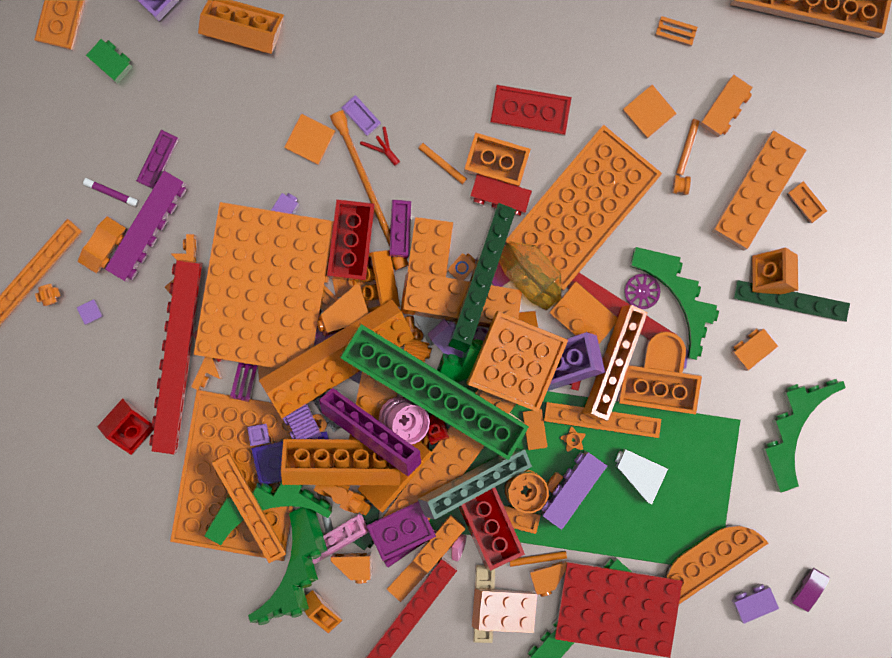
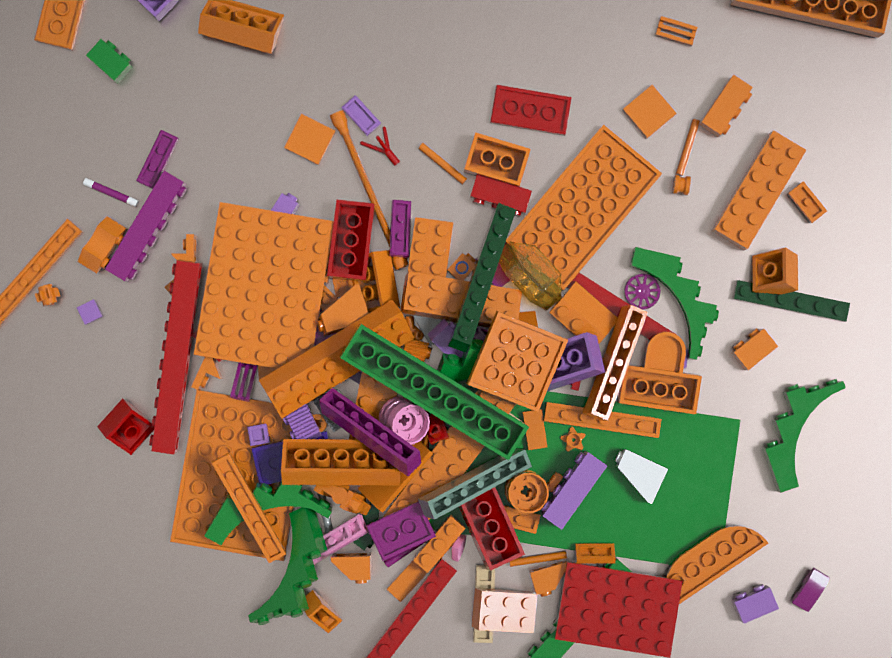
(595, 553): none -> orange plate

